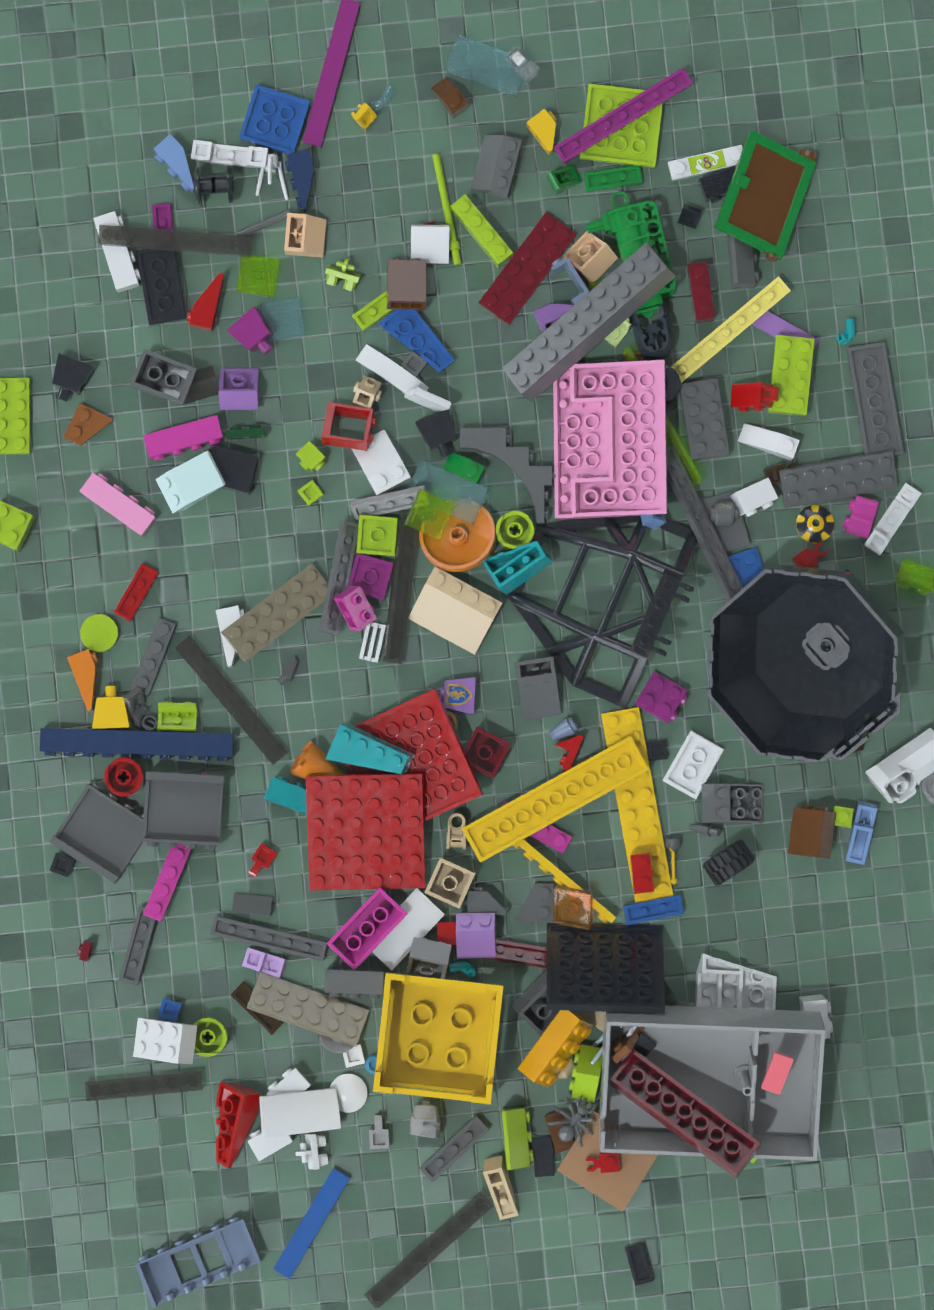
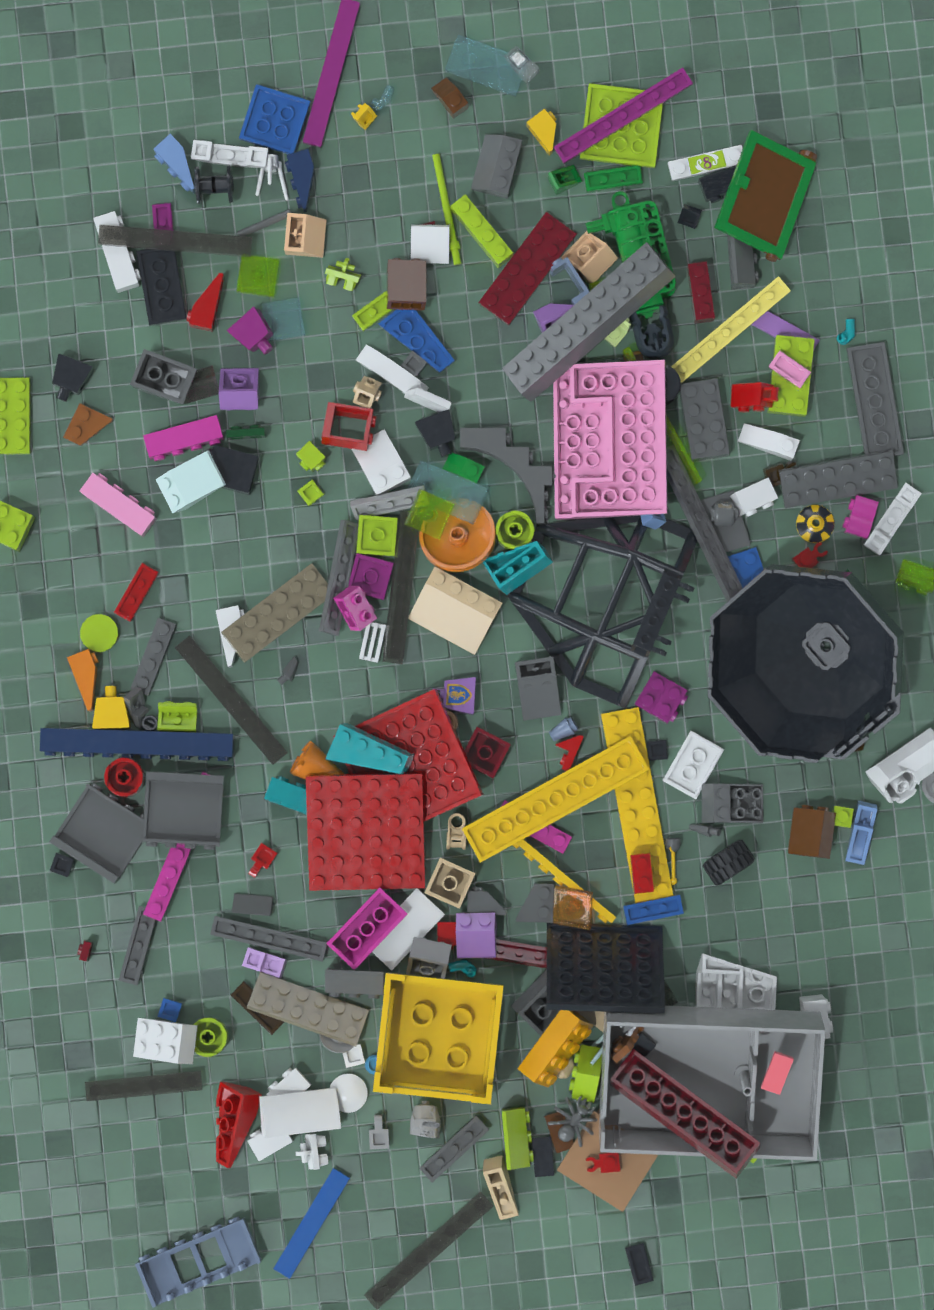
(789, 369): none -> bright pink tile

